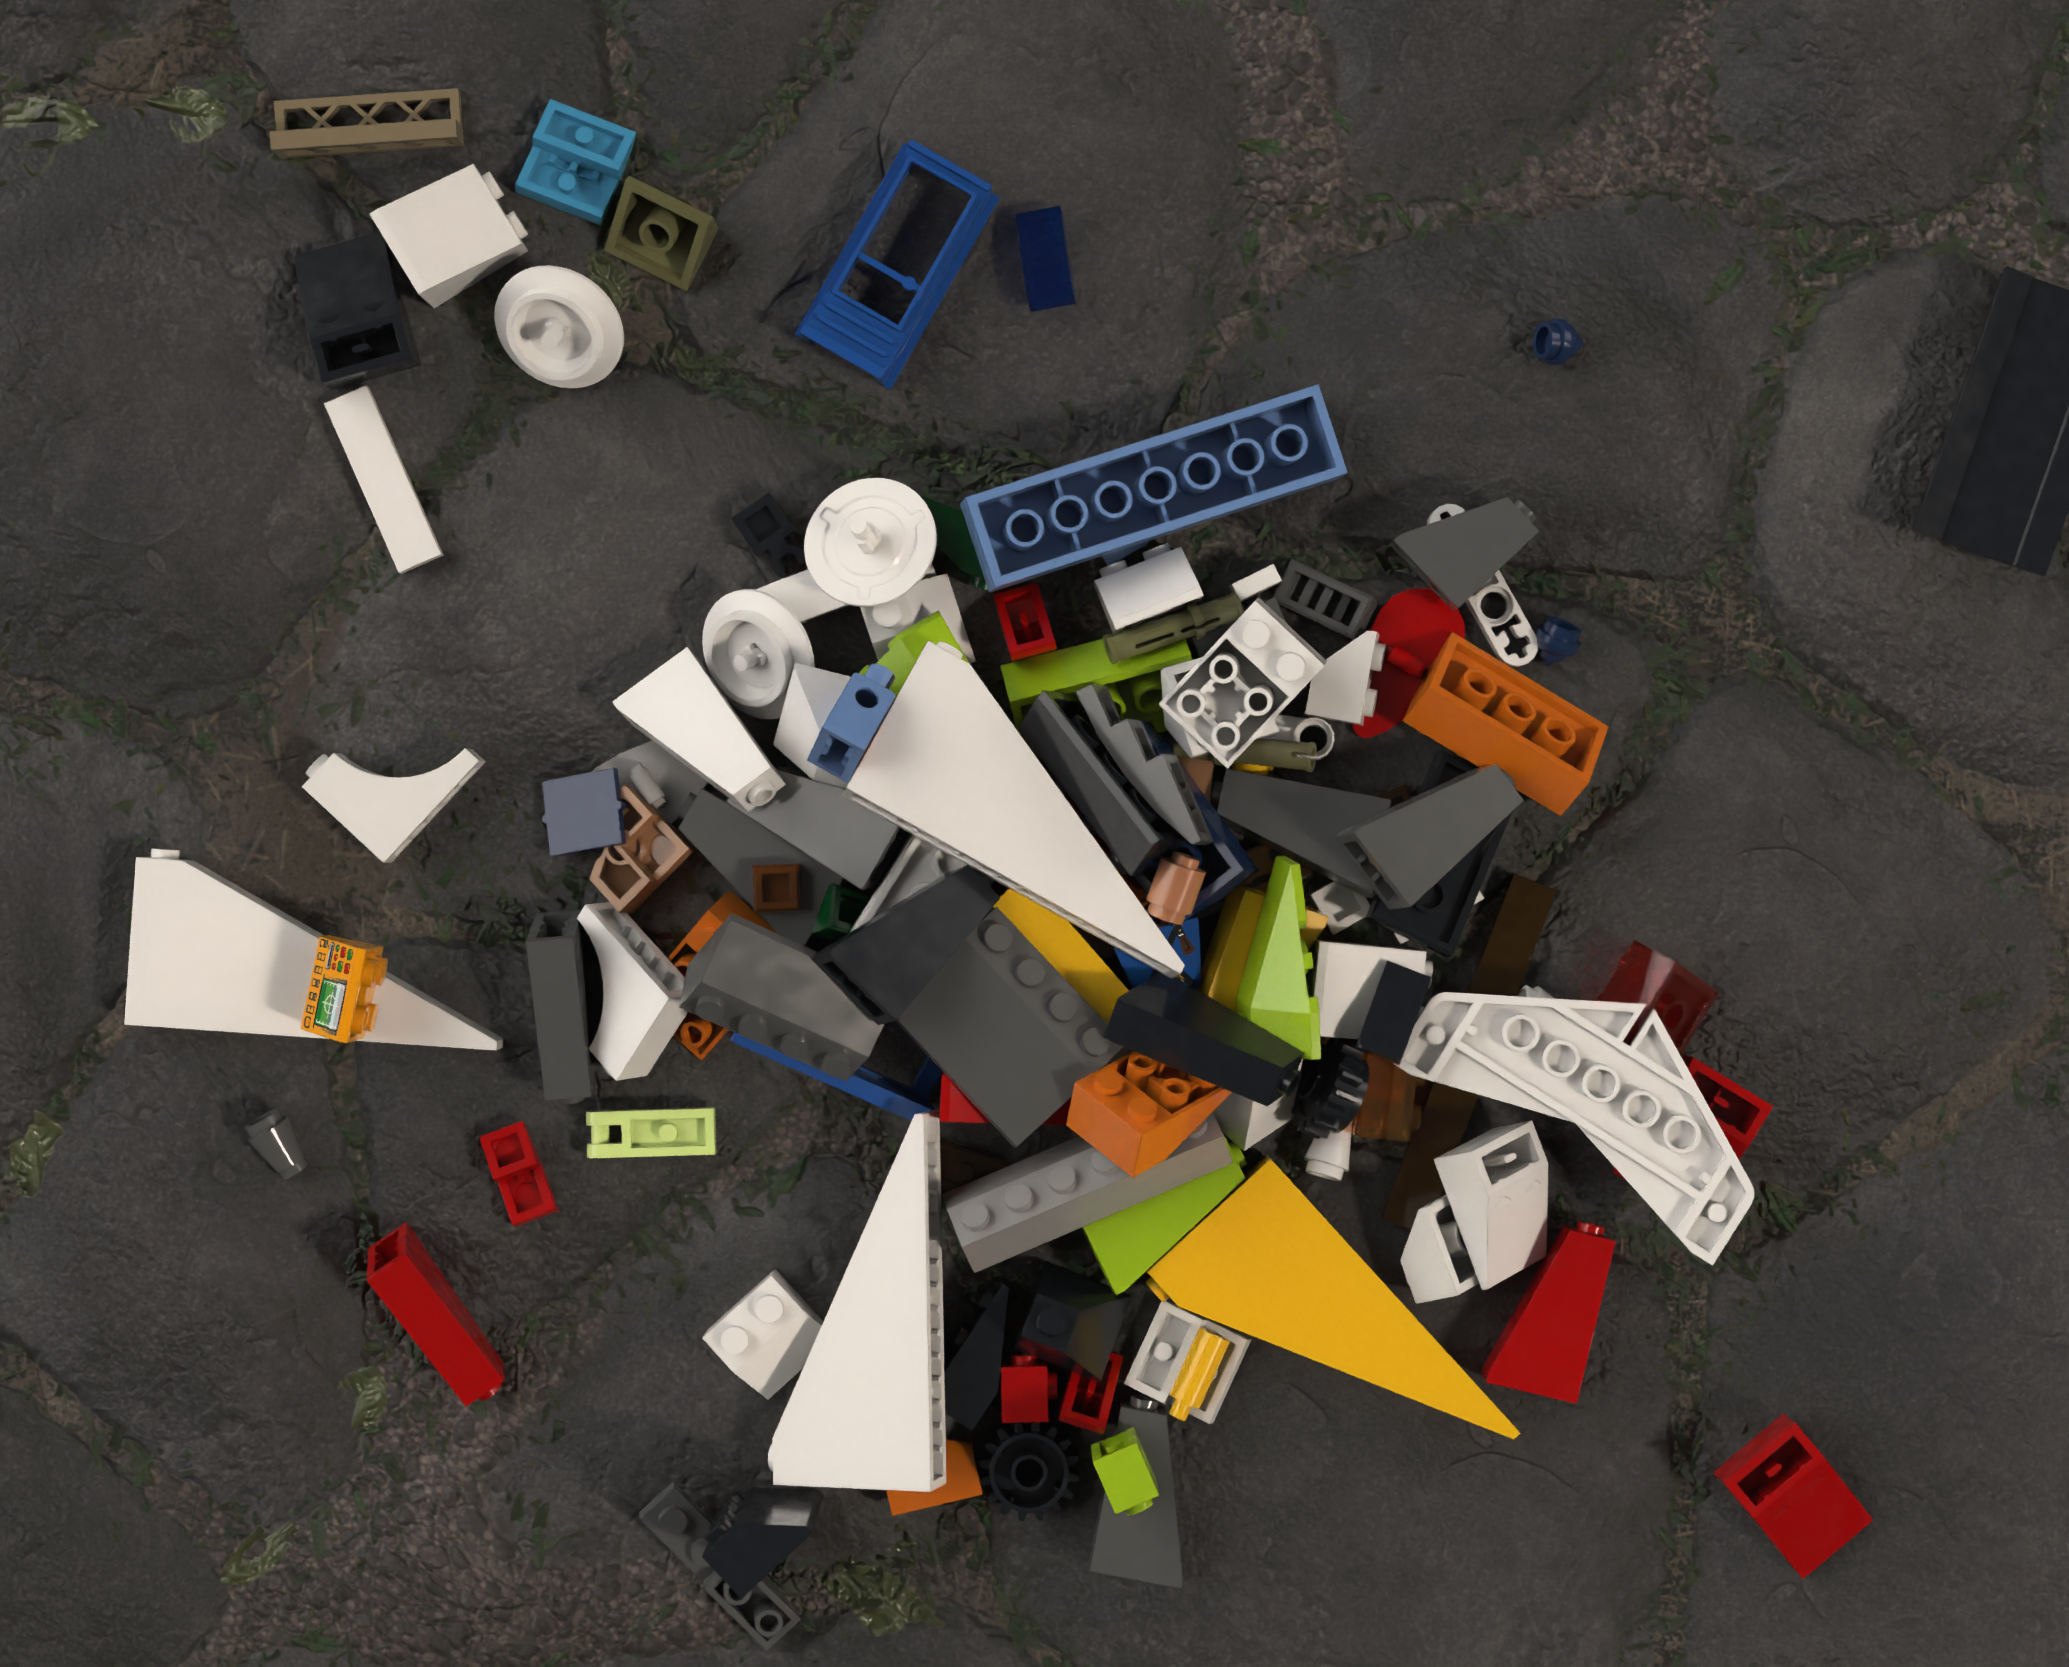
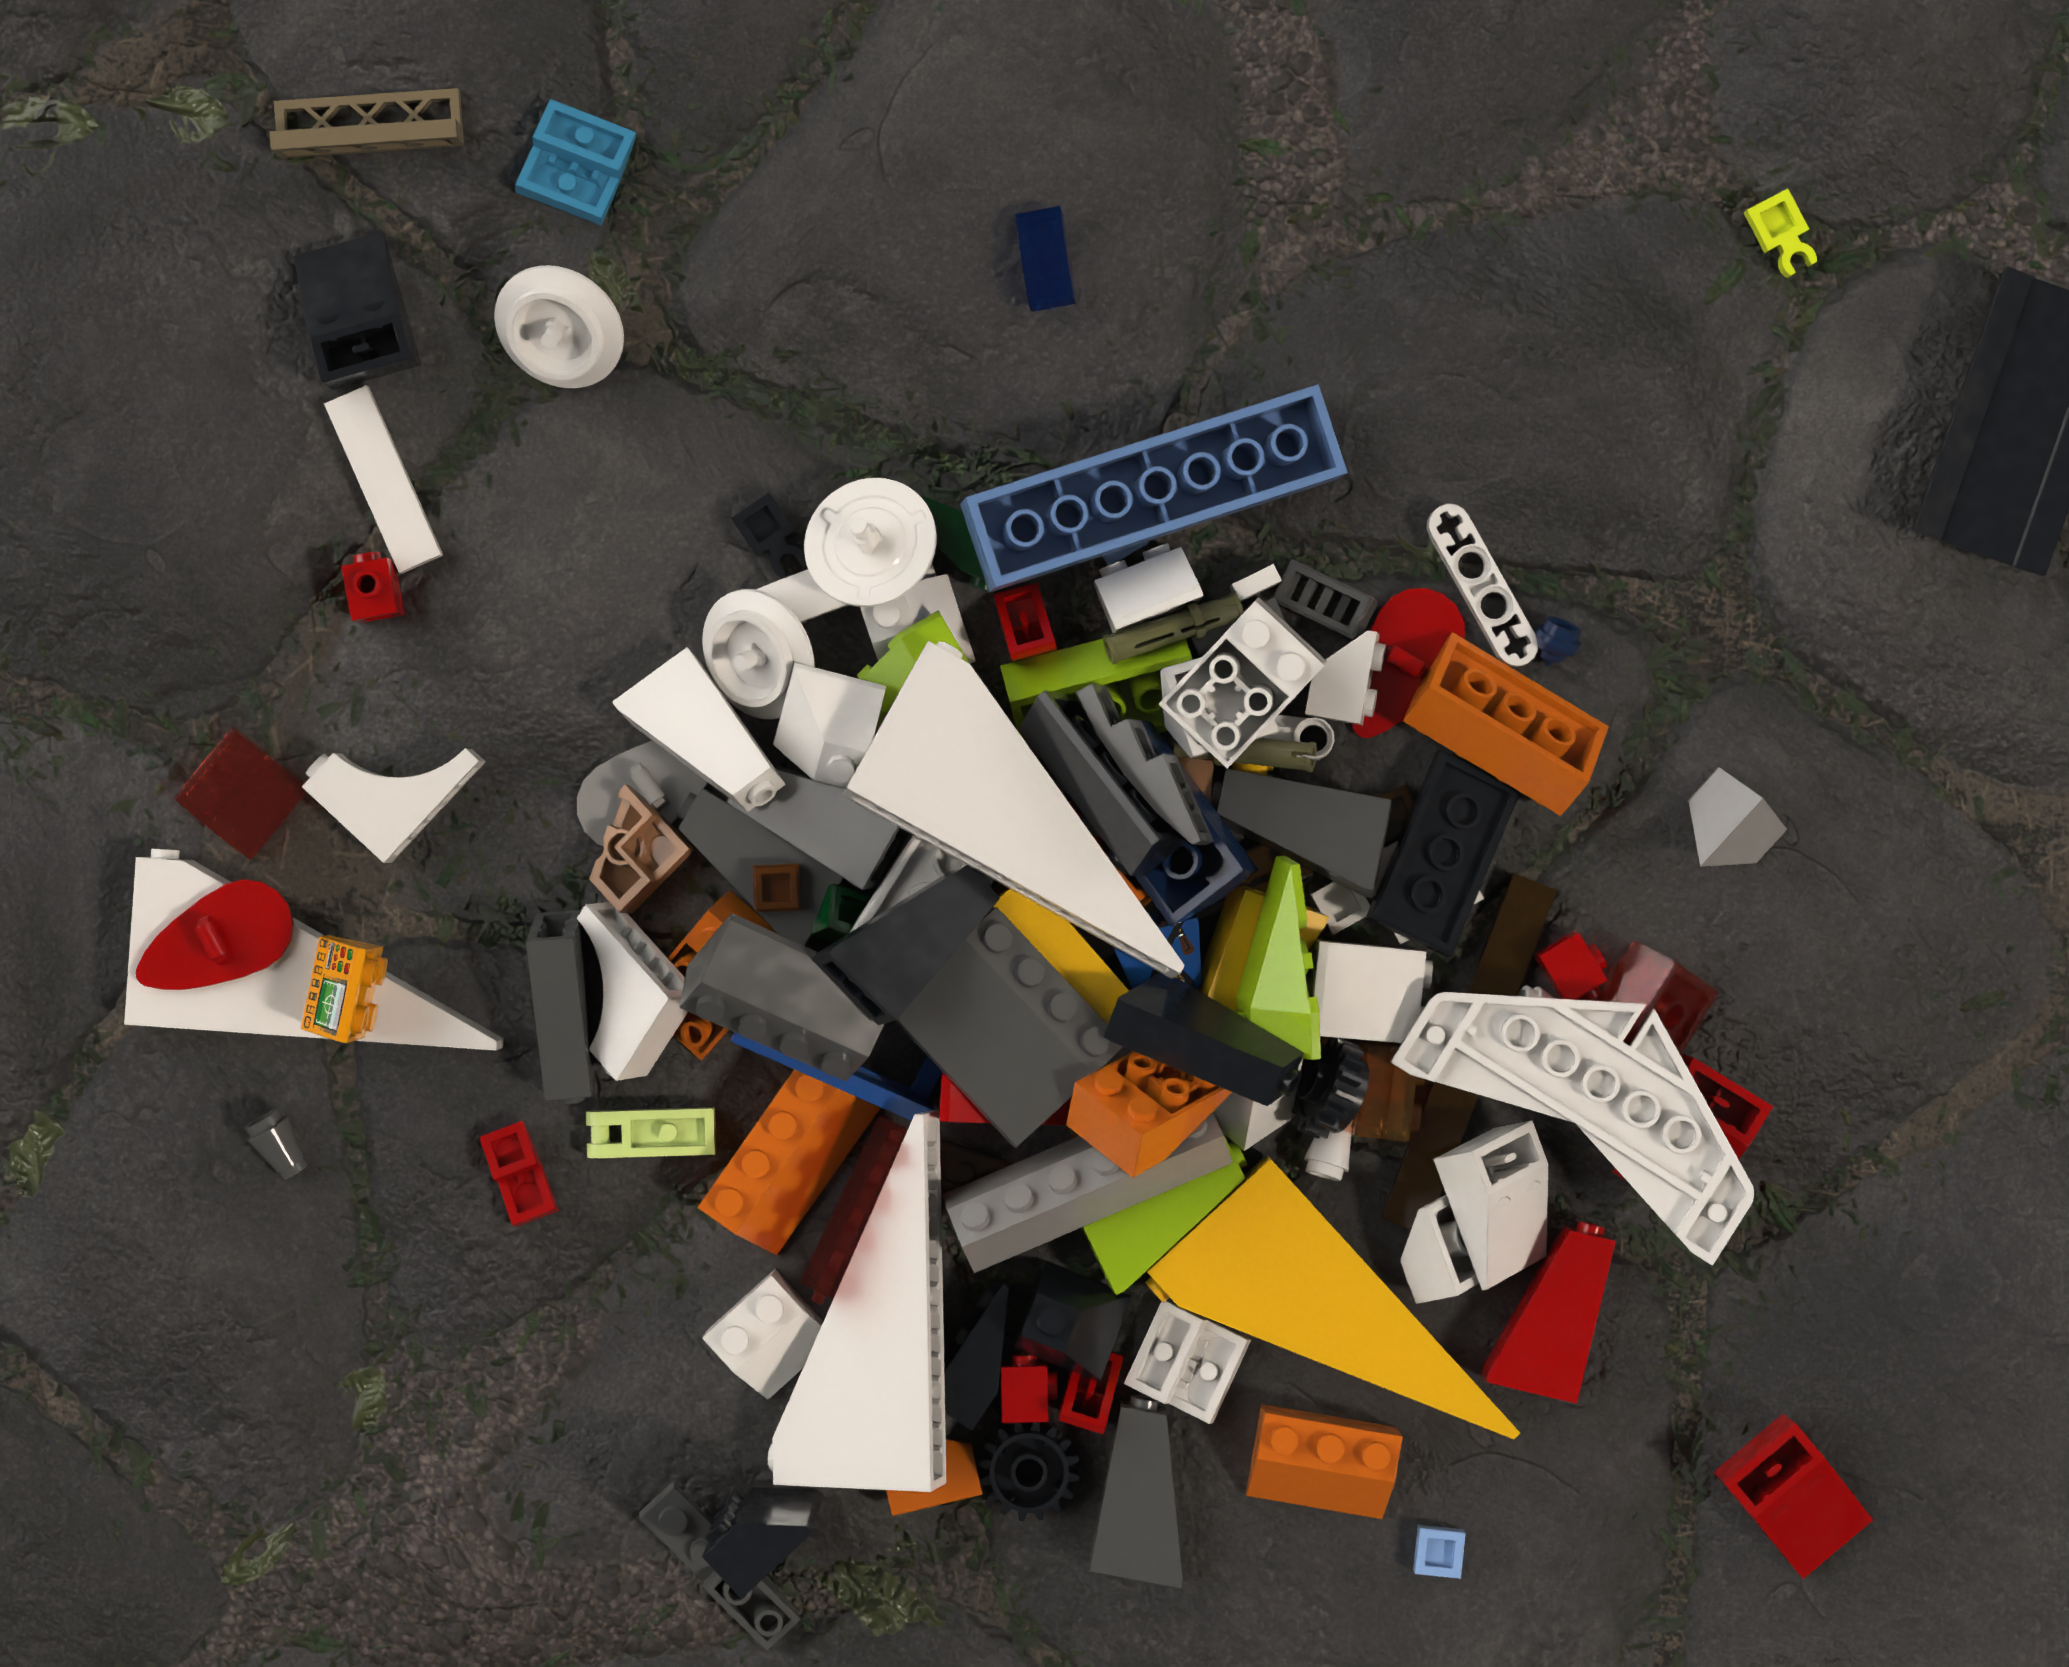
(219, 938): none -> red shield
(241, 793): none -> clear red slope
(372, 588): none -> red brick
(433, 1315): red slope -> none
(451, 233): white slope -> none
(583, 812): piece -> none
(660, 233): olive slope -> none
(787, 1160): none -> orange slope
(853, 722): medium blue torso -> none
(853, 1209): none -> clear red fence
(863, 334): blue piece -> none
(1125, 1472): lime brick -> none
(1175, 887): nougat brick -> none
(1197, 1372): yellow cylinder -> none
(1324, 1461): none -> orange slope
(1393, 1013): black slope -> none
(1424, 837): dark grey slope -> none
(1439, 1551): none -> light blue tile
(1467, 548): dark grey slope -> none
(1556, 341): dark blue plate -> none
(1572, 967): none -> red brick
(1731, 822): none -> light grey slope
(1777, 225): none -> neon yellow plate

